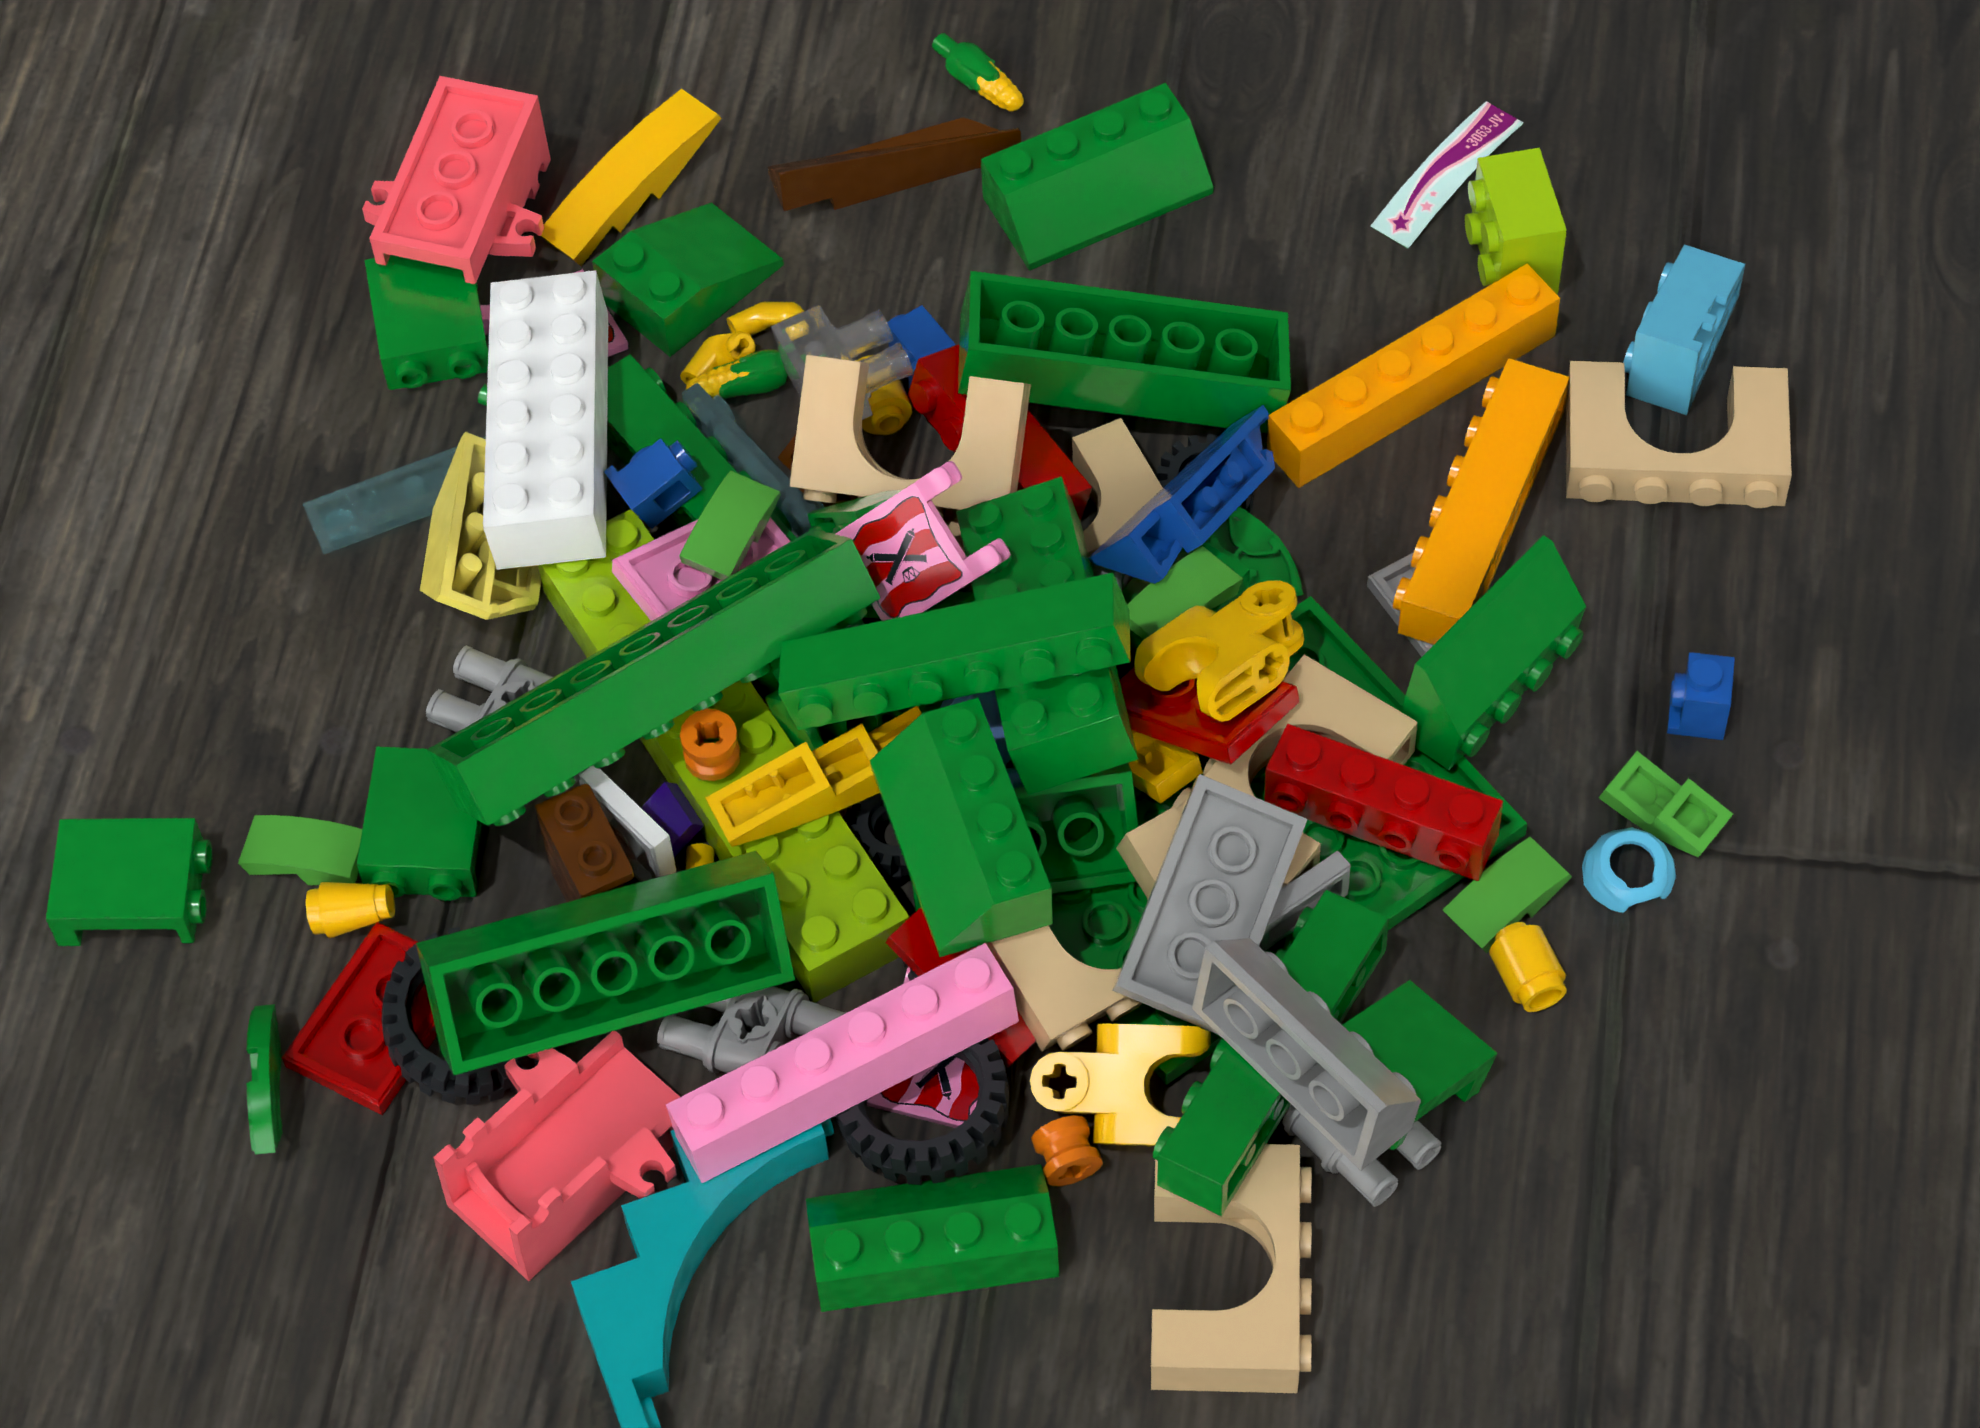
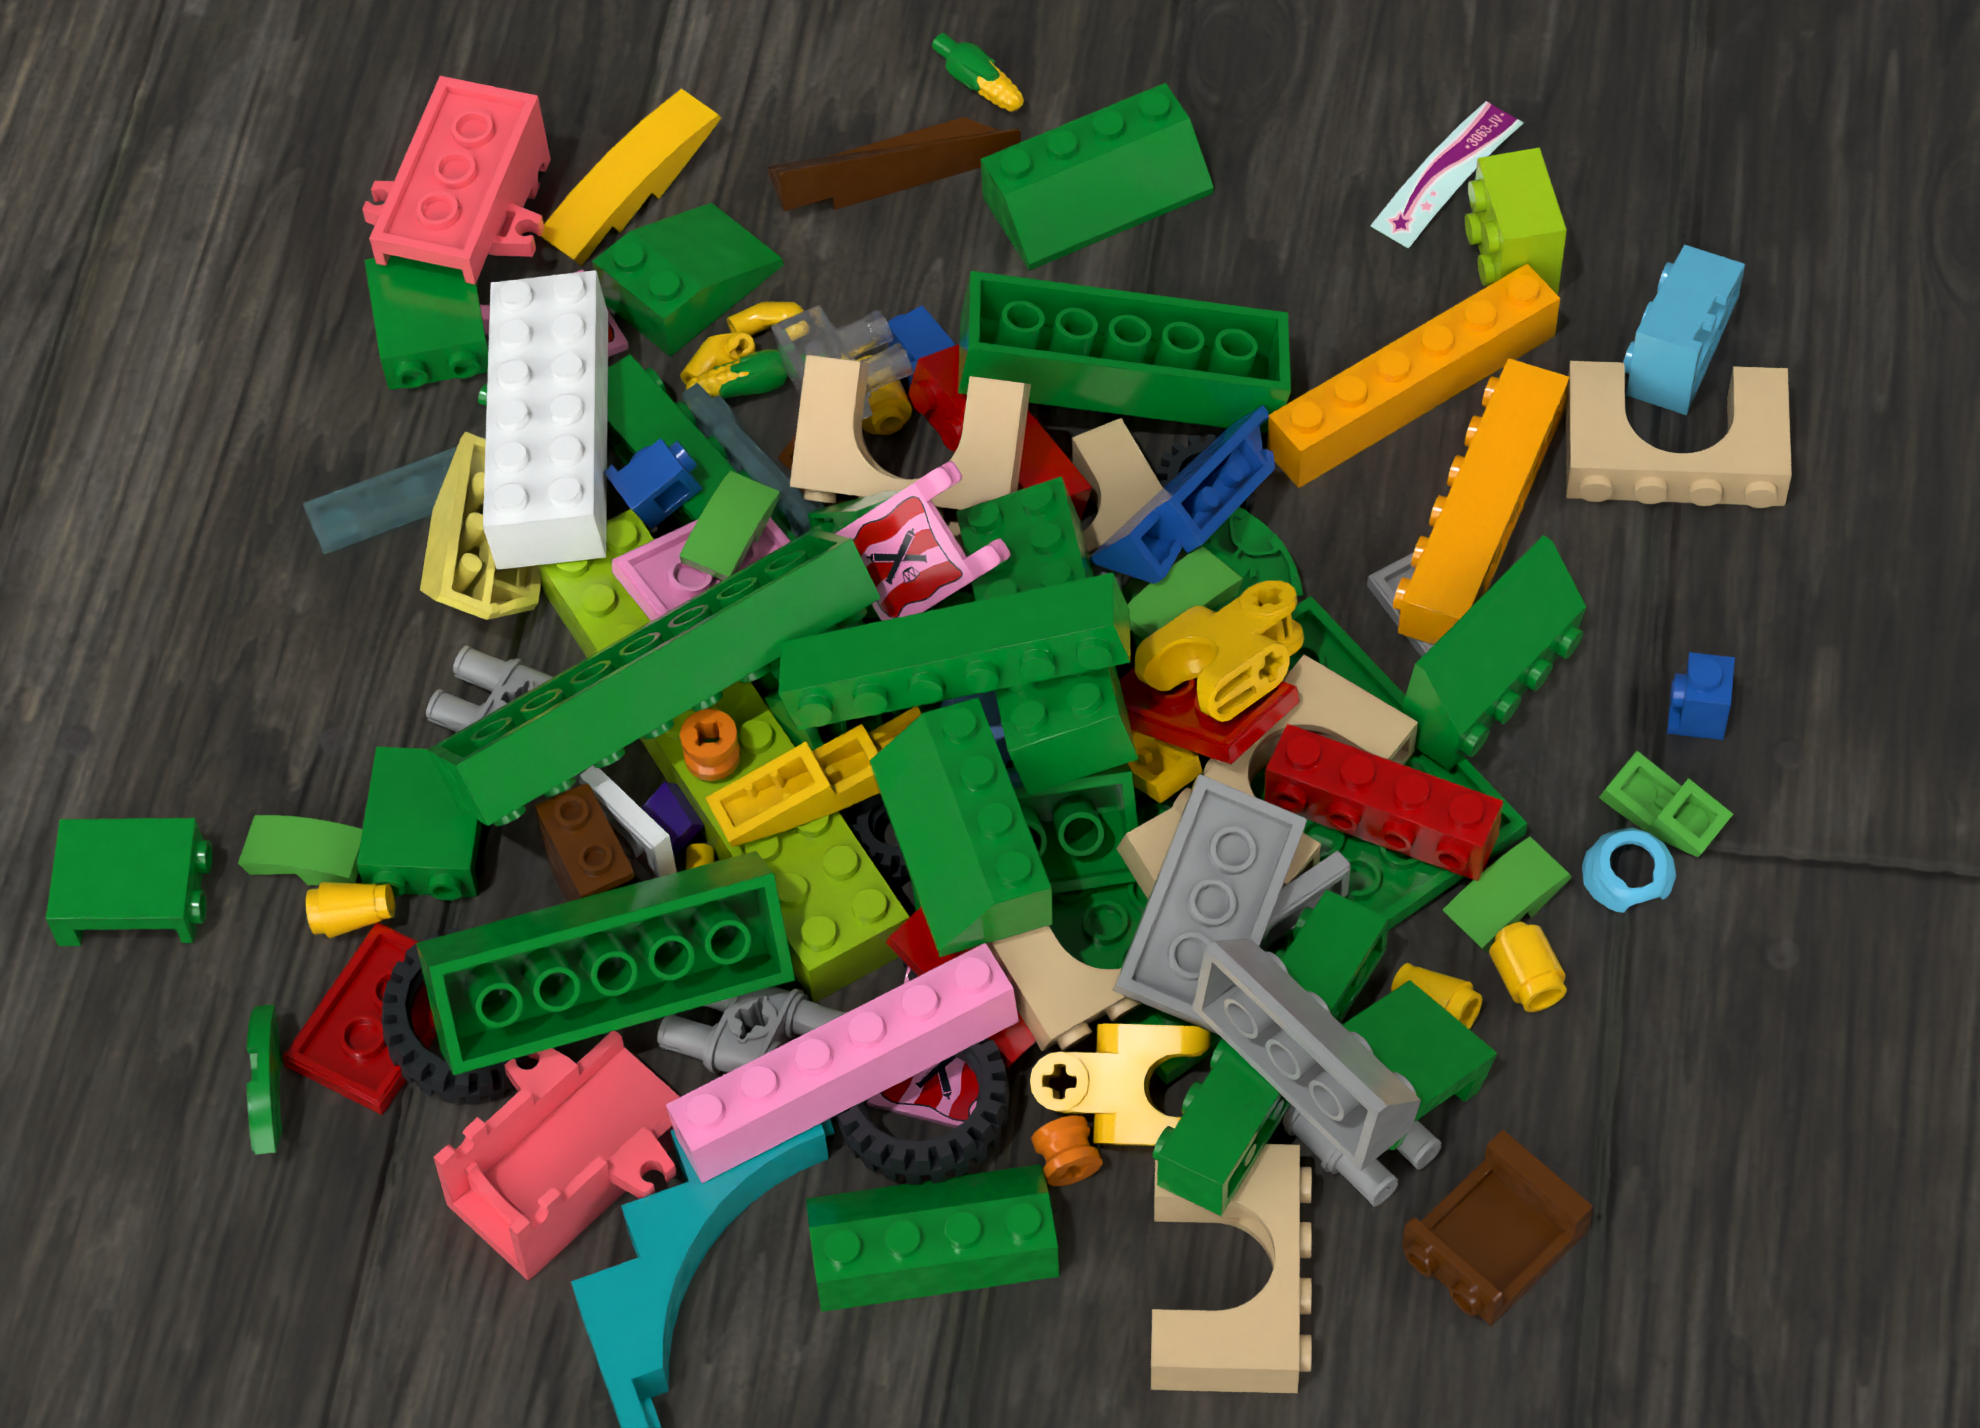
(1449, 992): none -> yellow cone
(1497, 1230): none -> reddish brown panel

